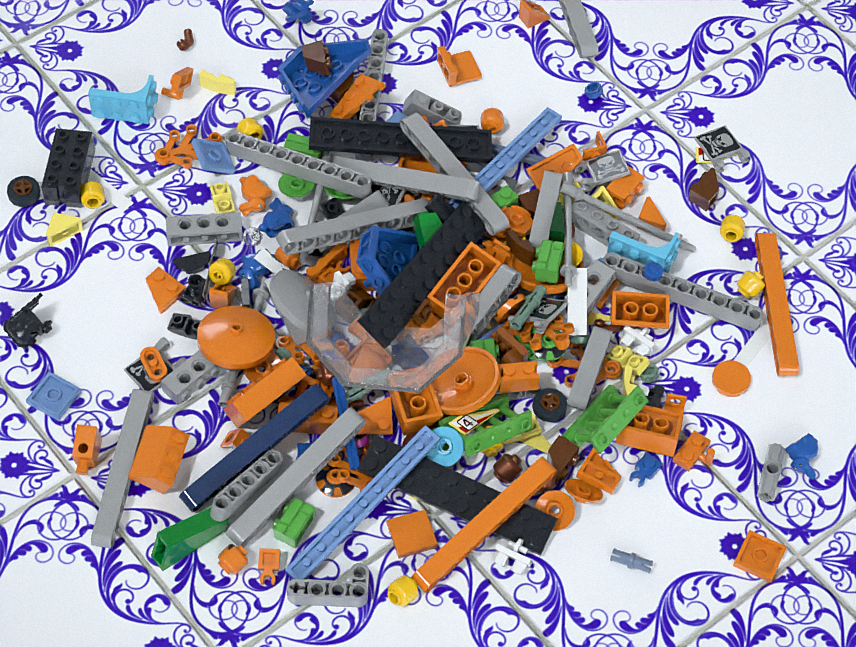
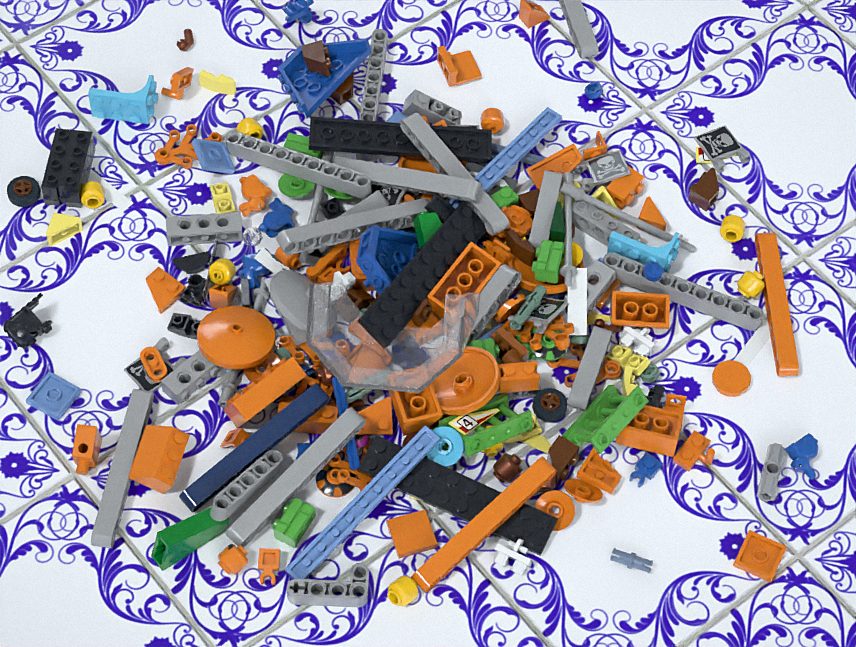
(358, 93): orange wing -> none

